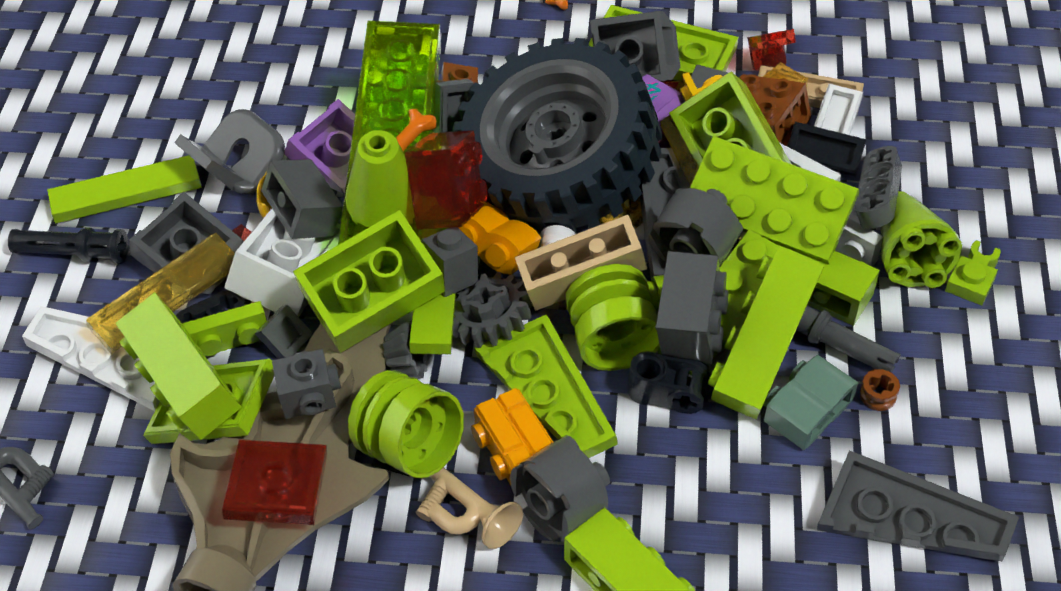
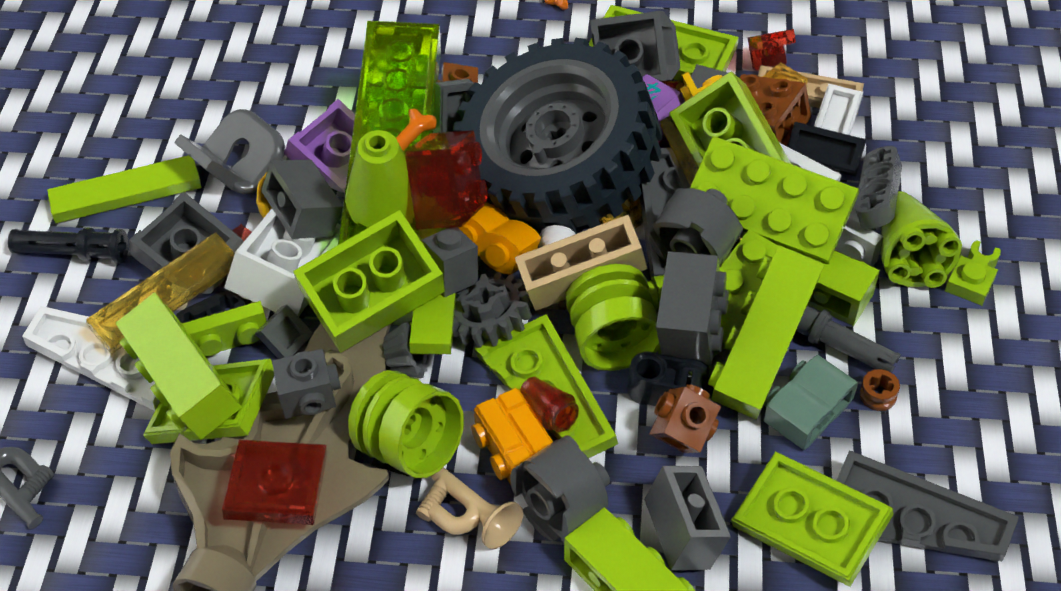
(551, 405): none -> clear red cone
(685, 418): none -> dark orange brick
(686, 518): none -> dark grey brick
(813, 518): none -> lime tile

